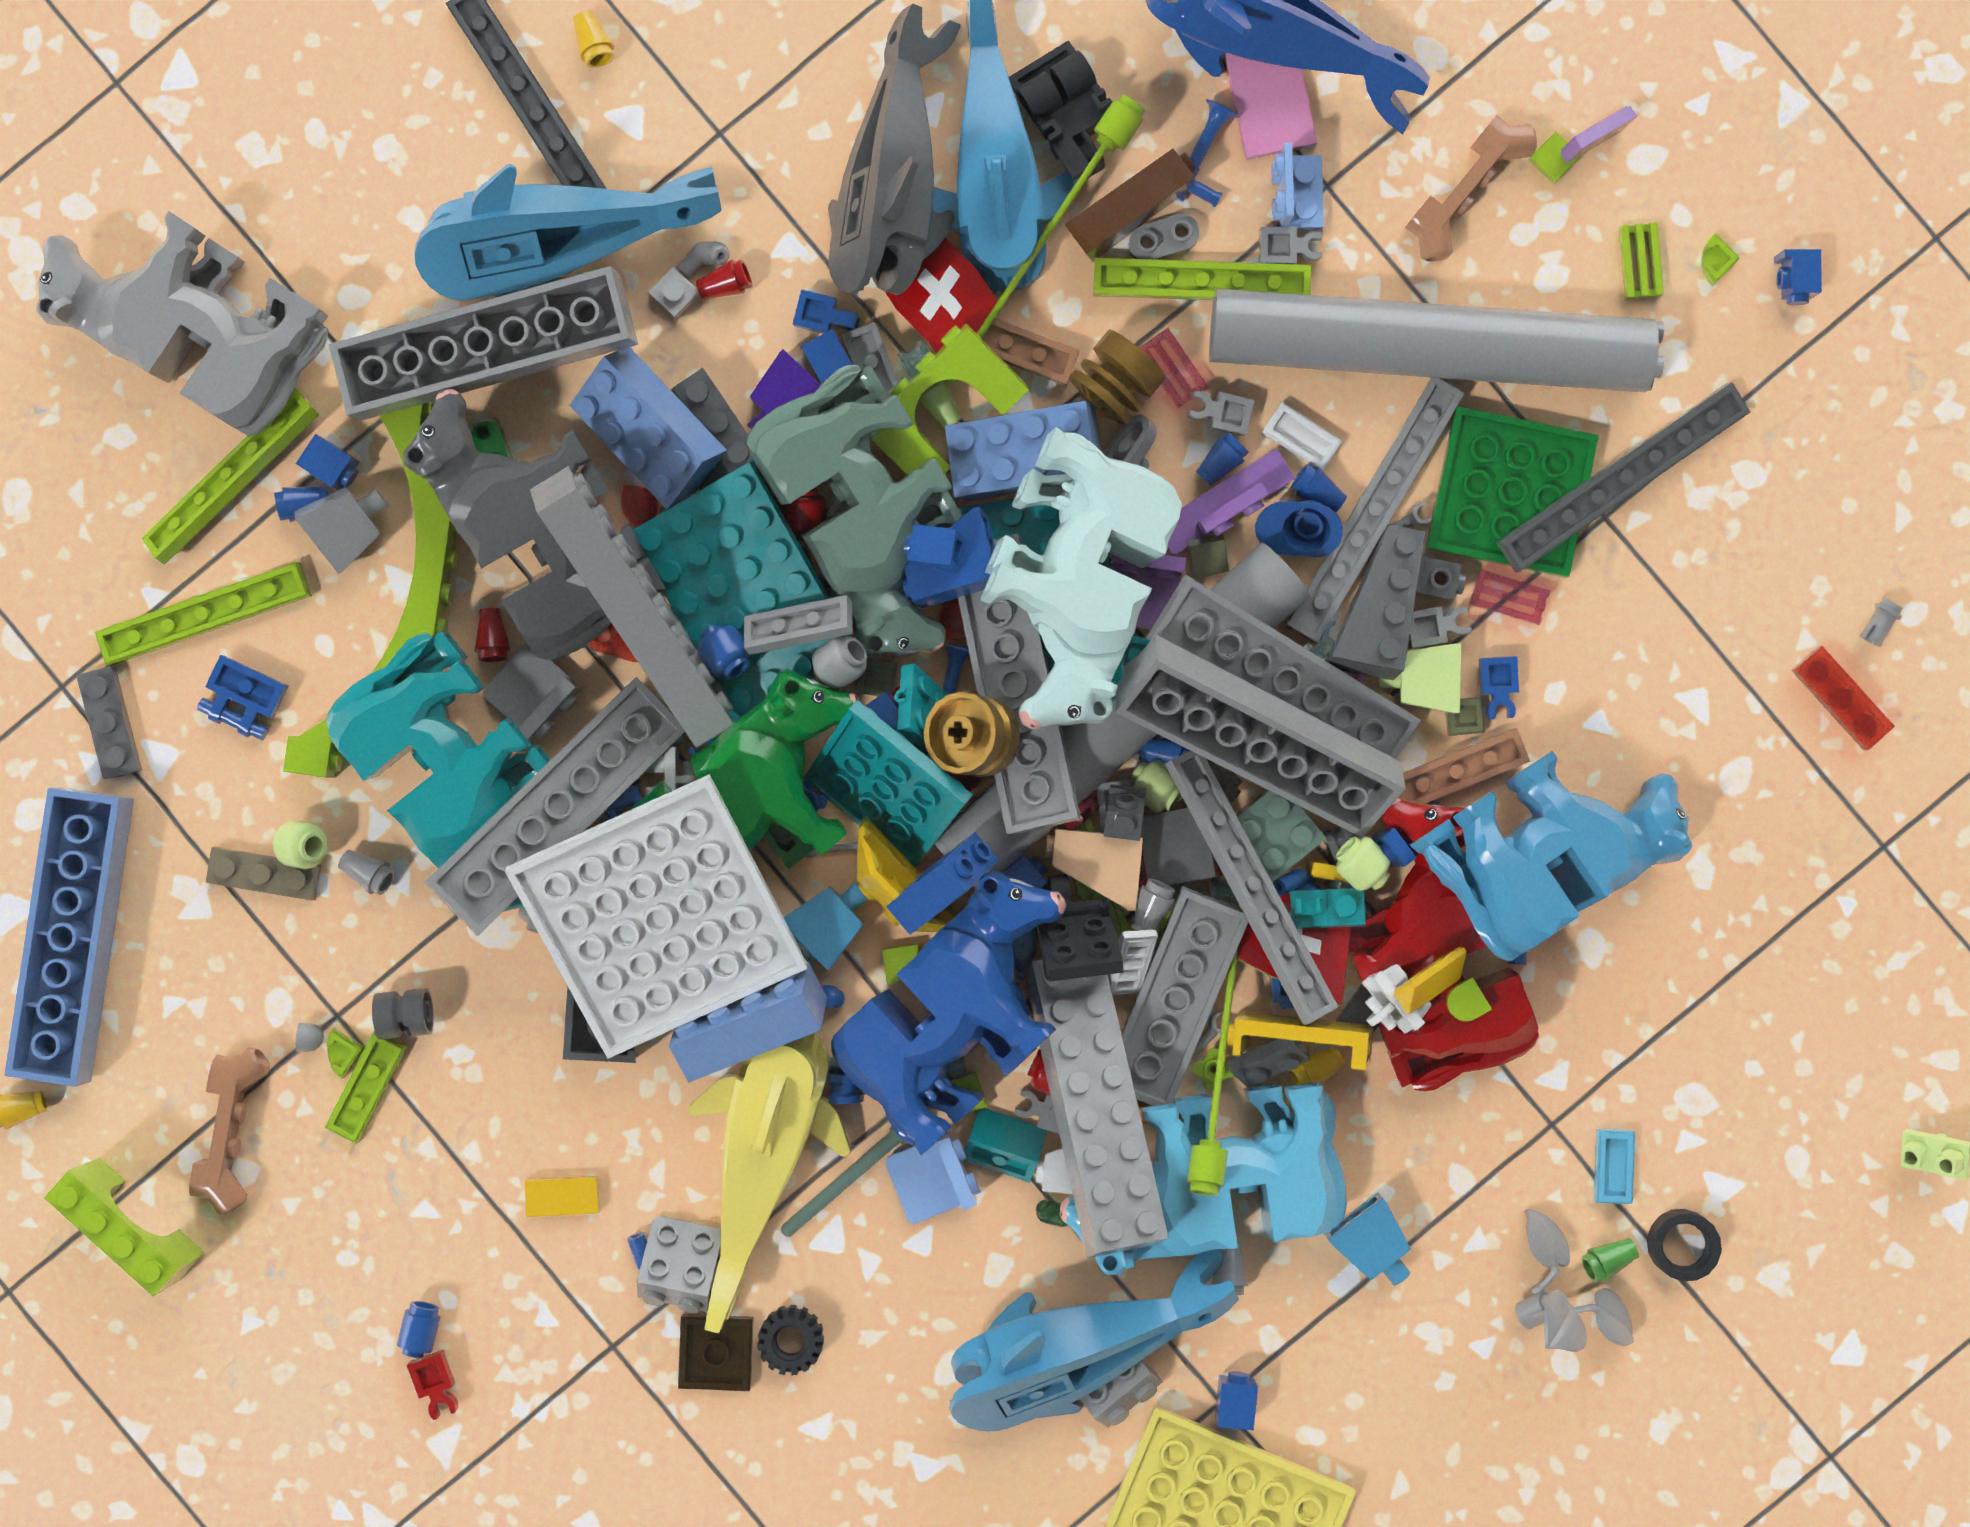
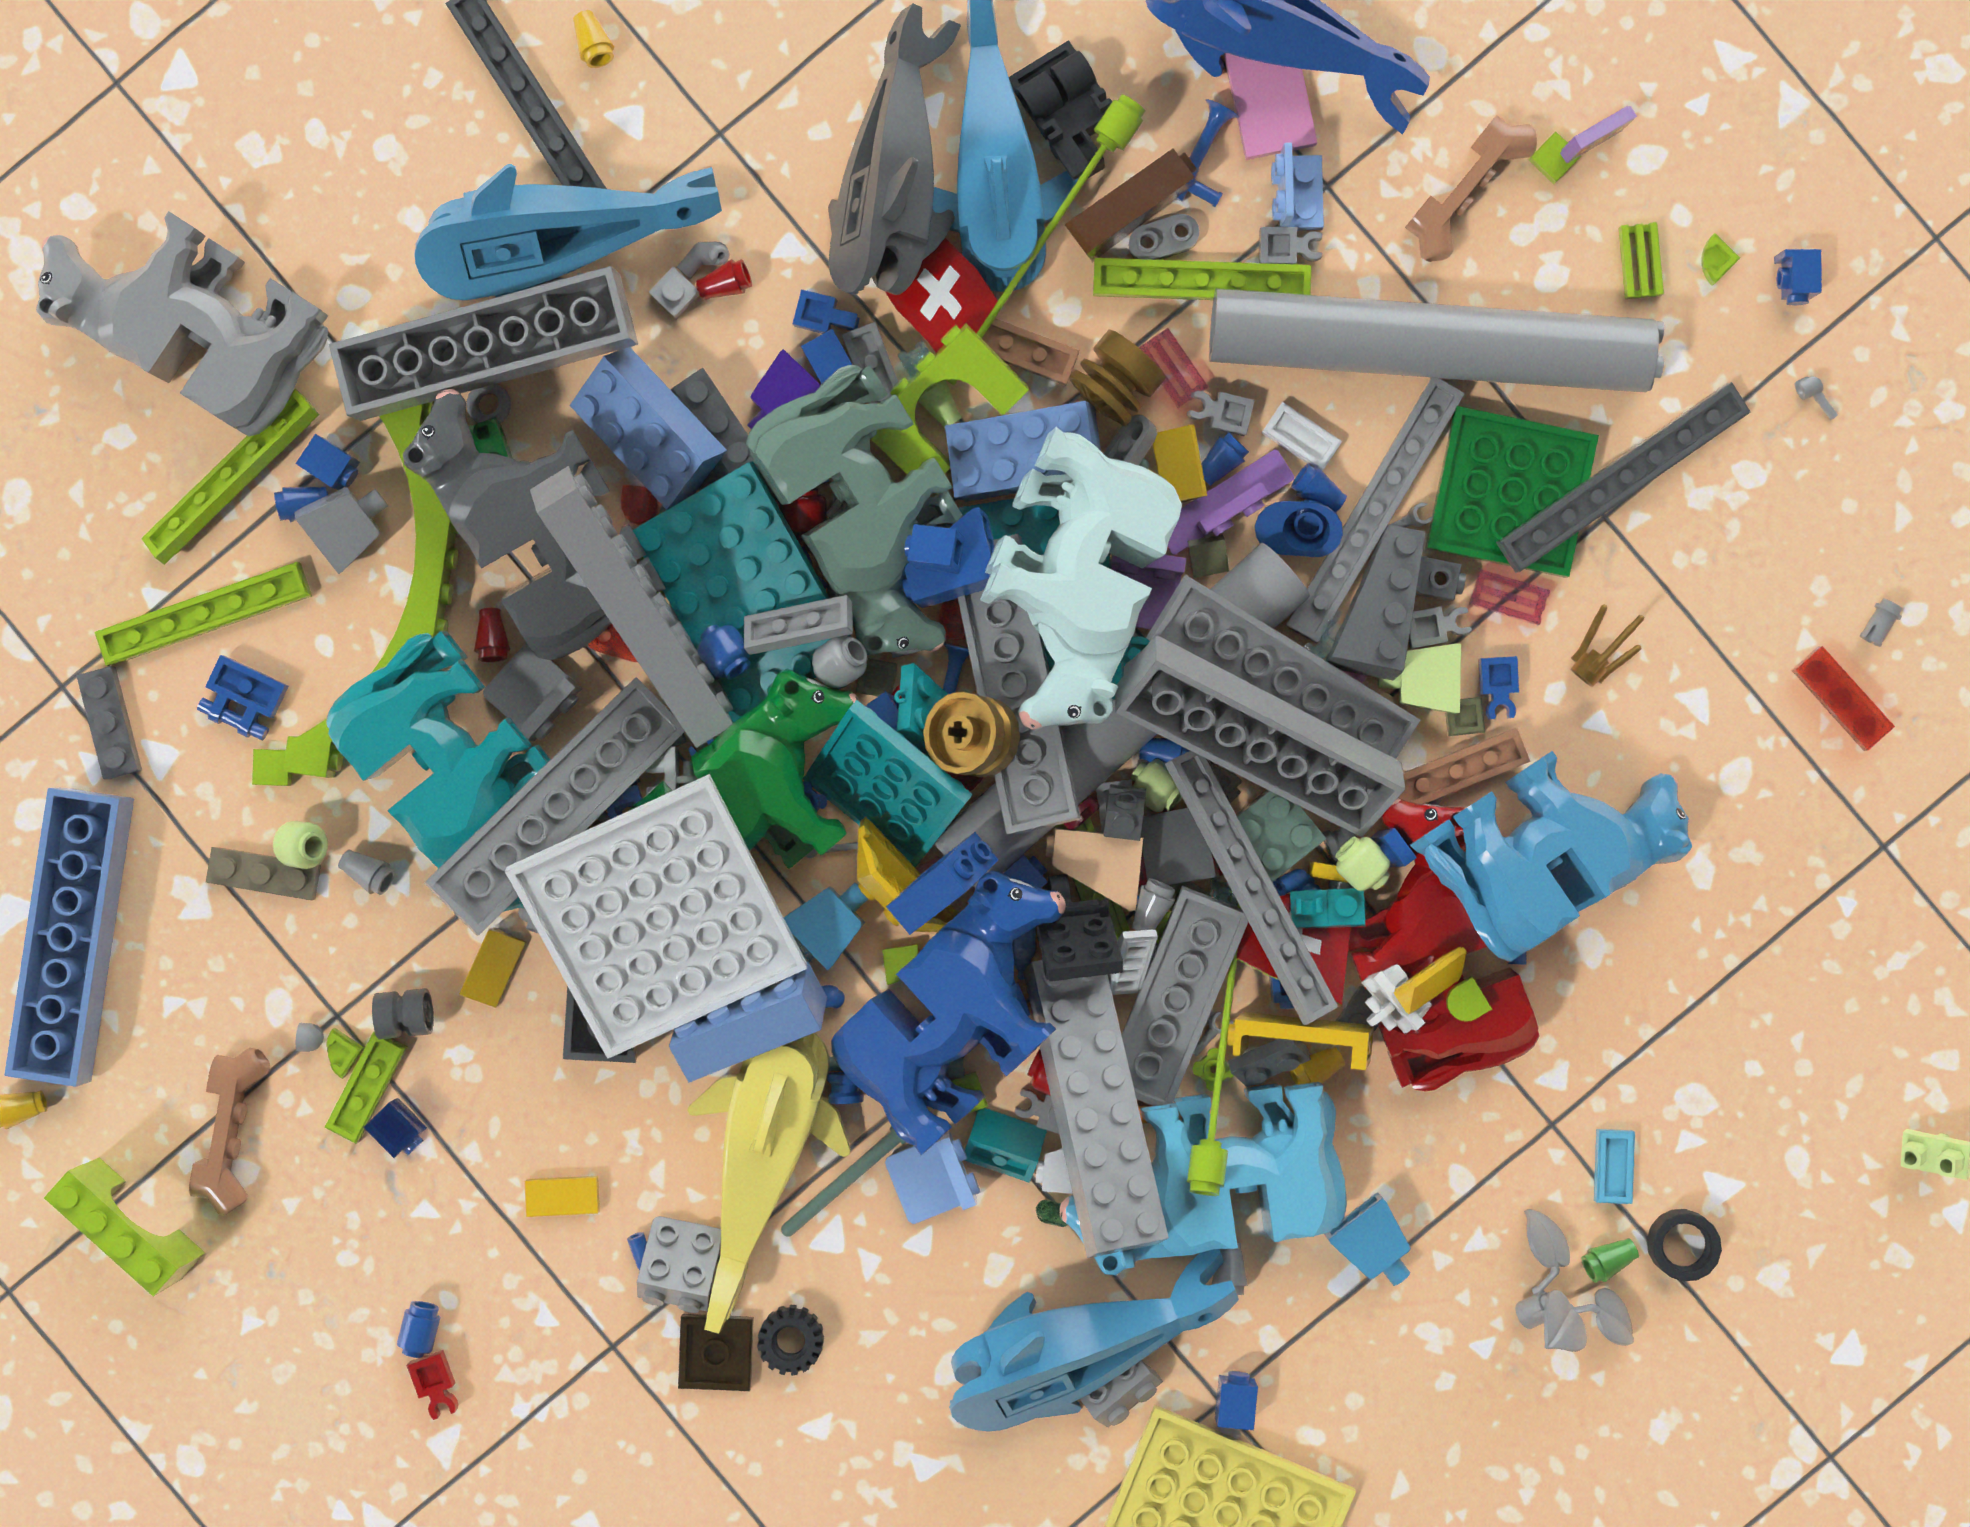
(269, 768): none -> lime tile
(396, 1129): none -> clear blue brick
(476, 395): none -> light grey piece
(492, 967): none -> yellow slope
(1180, 461): none -> yellow slope
(1592, 666): none -> pearl gold plant
(1813, 387): none -> light grey hand

